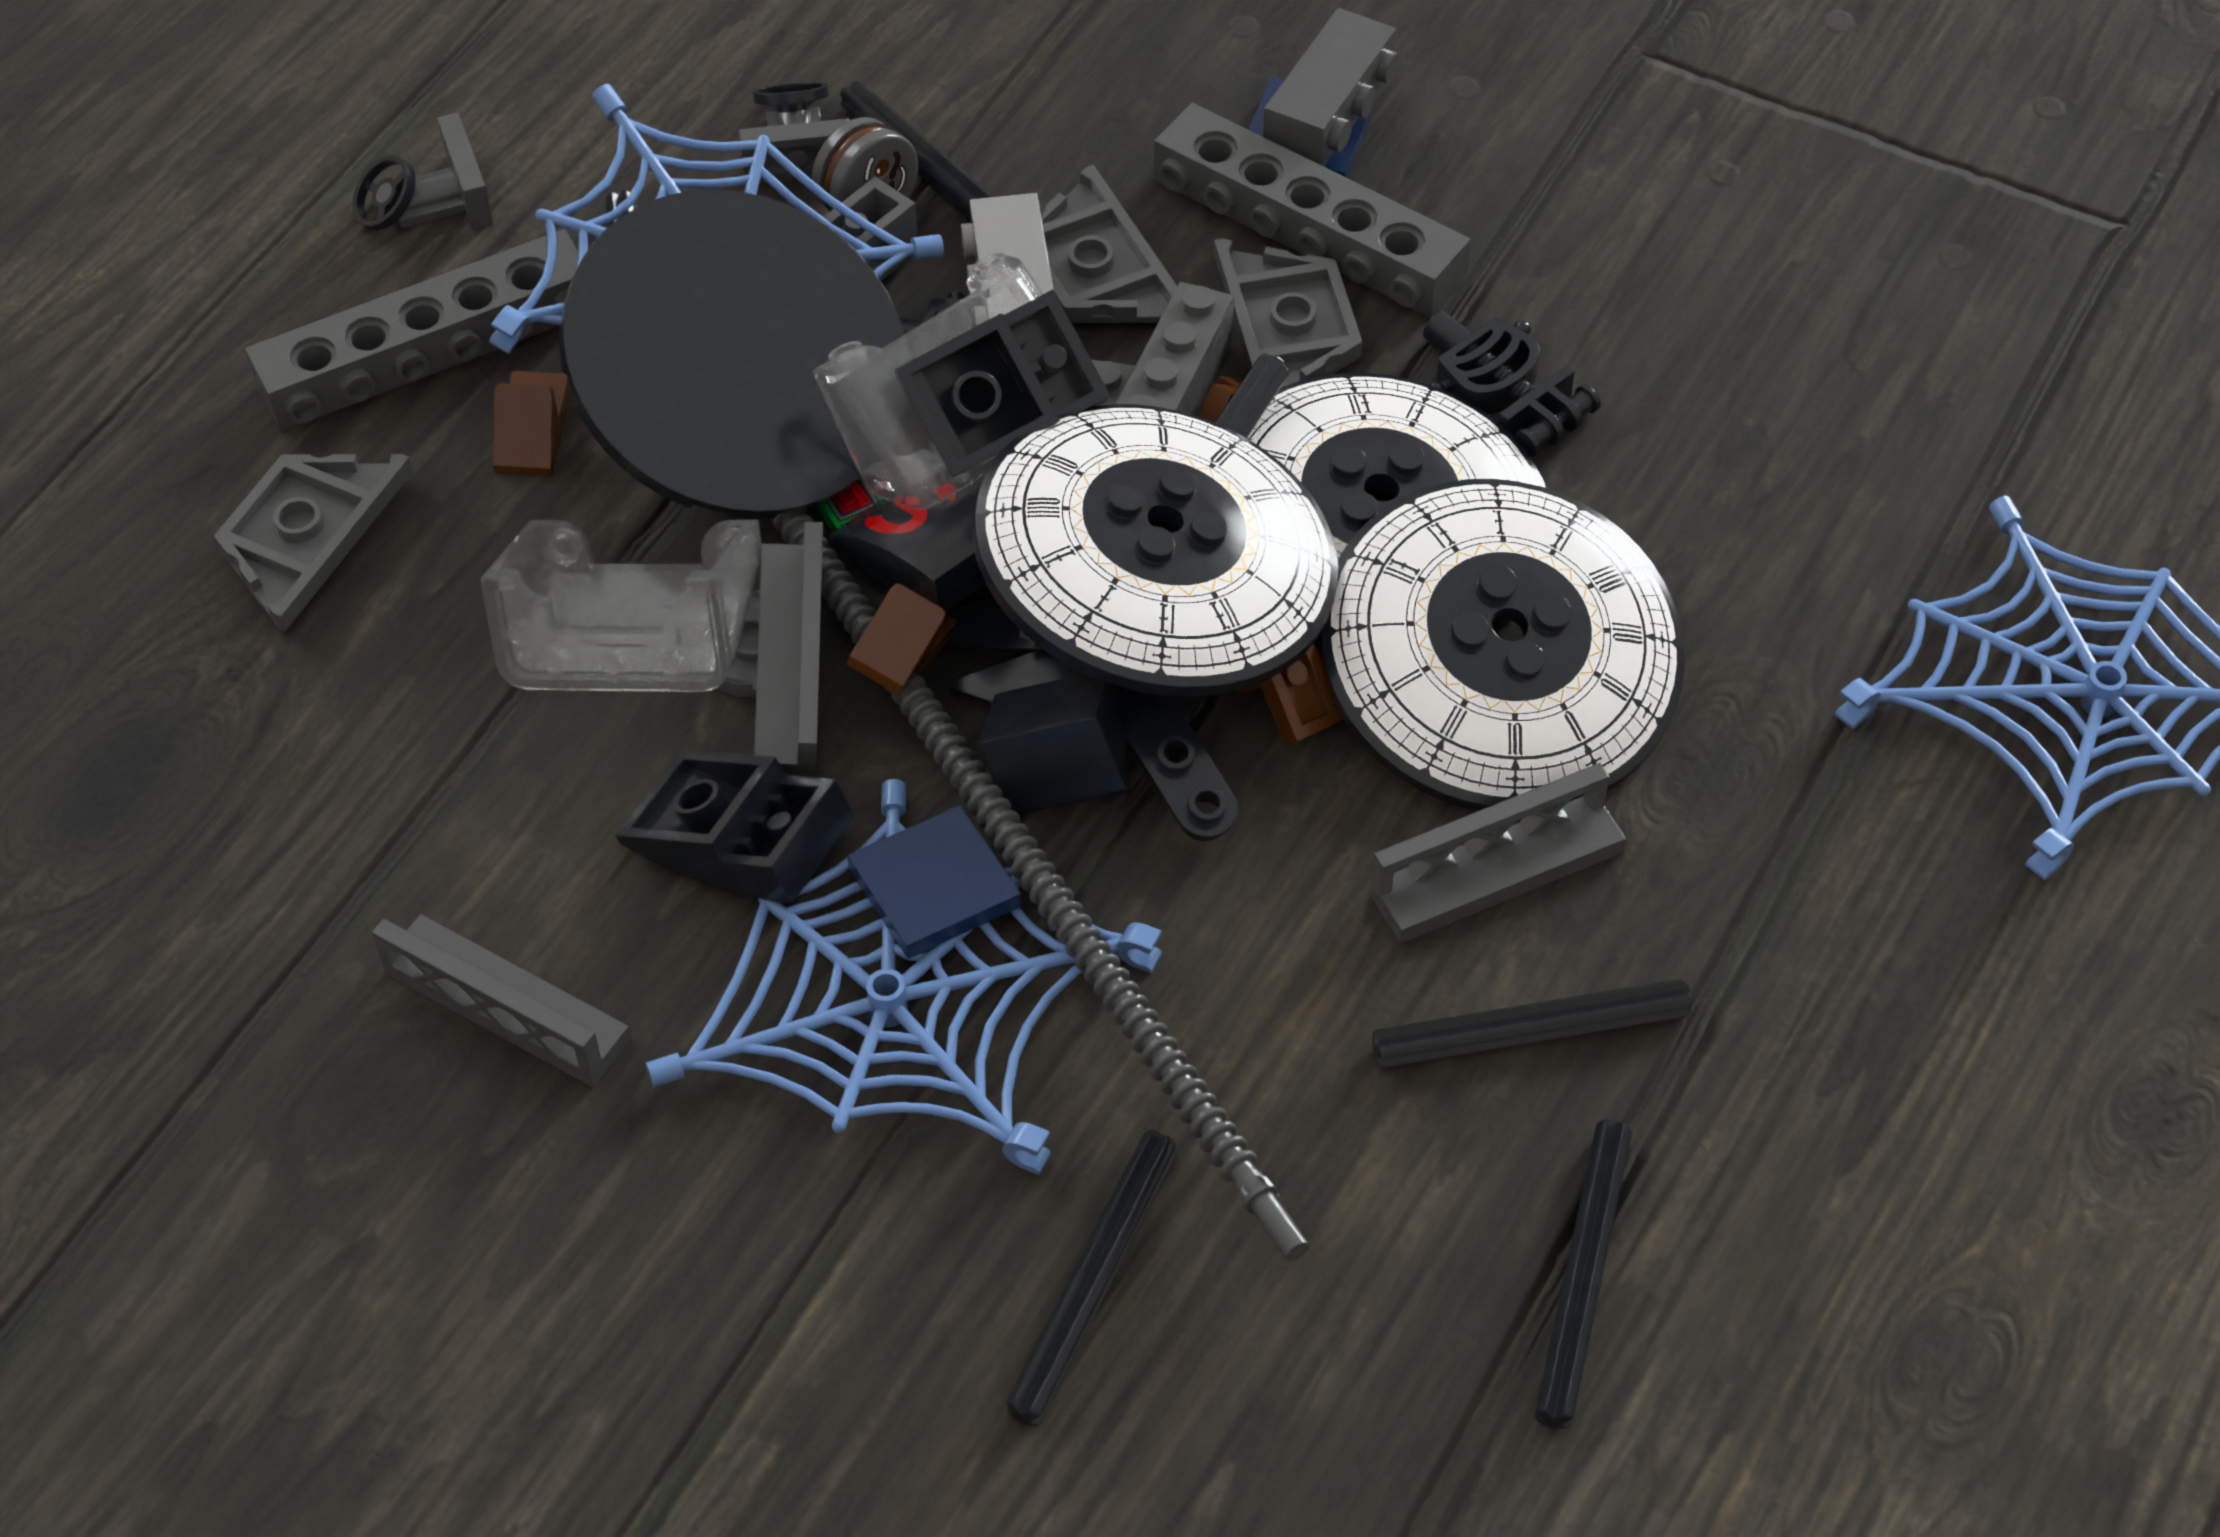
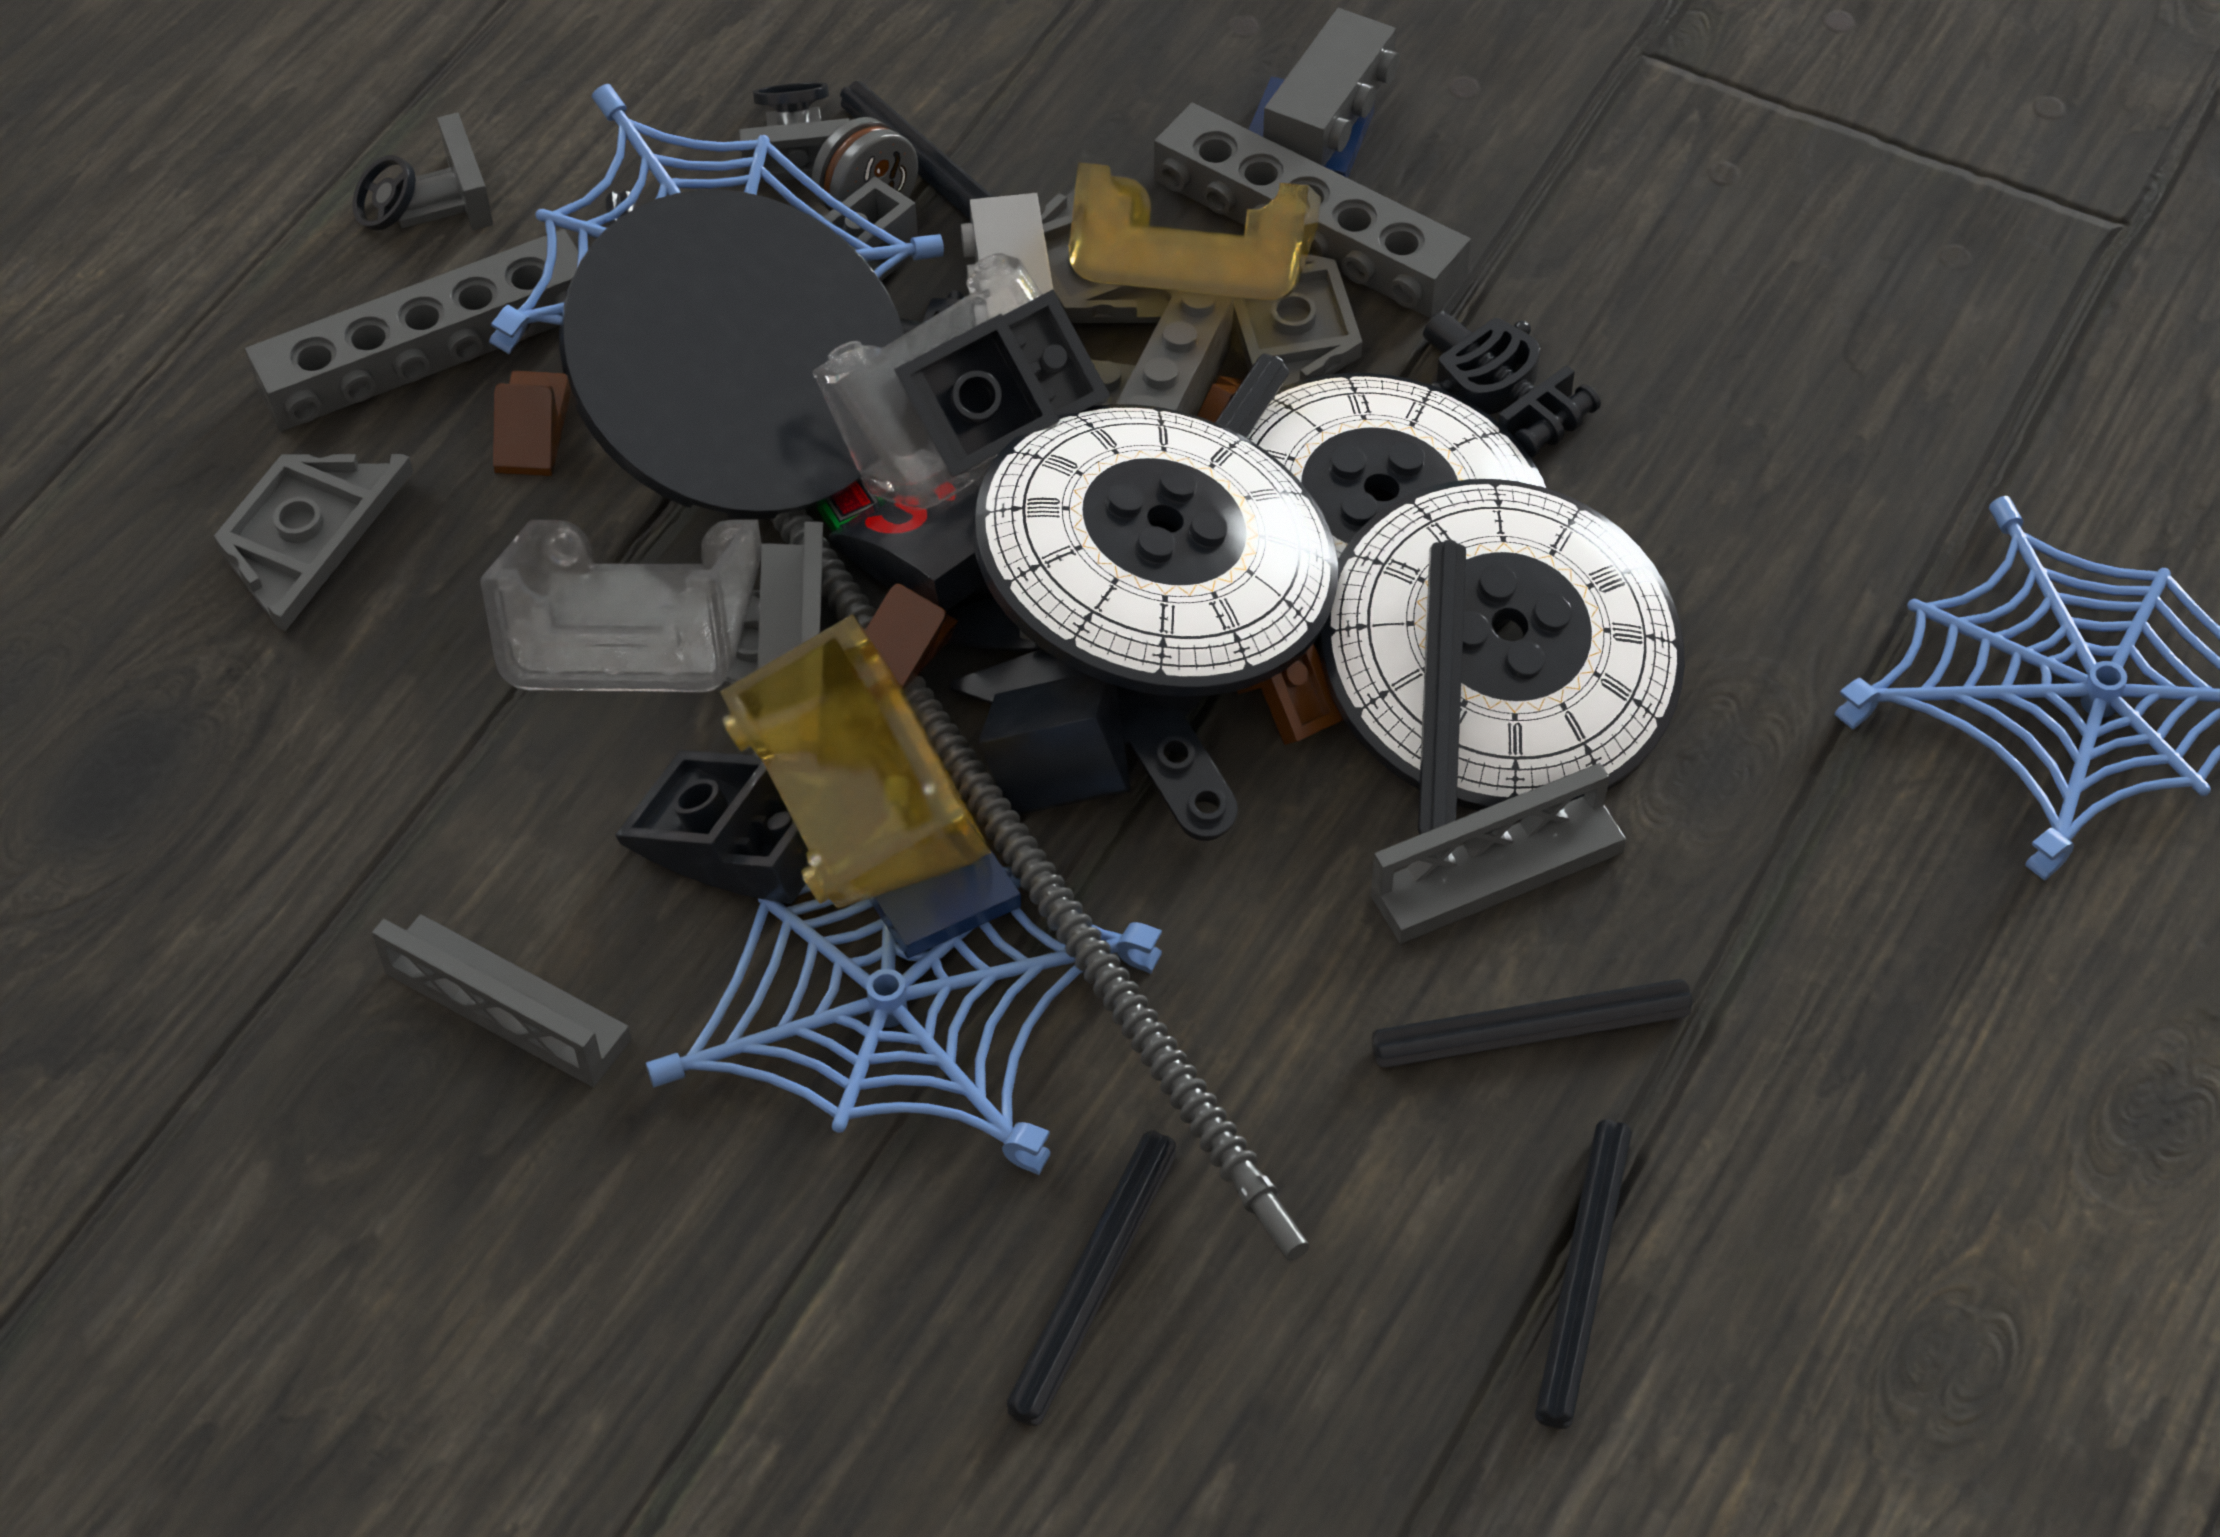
(853, 768): none -> clear yellow windscreen
(1119, 248): none -> clear yellow windscreen
(1442, 685): none -> black axle

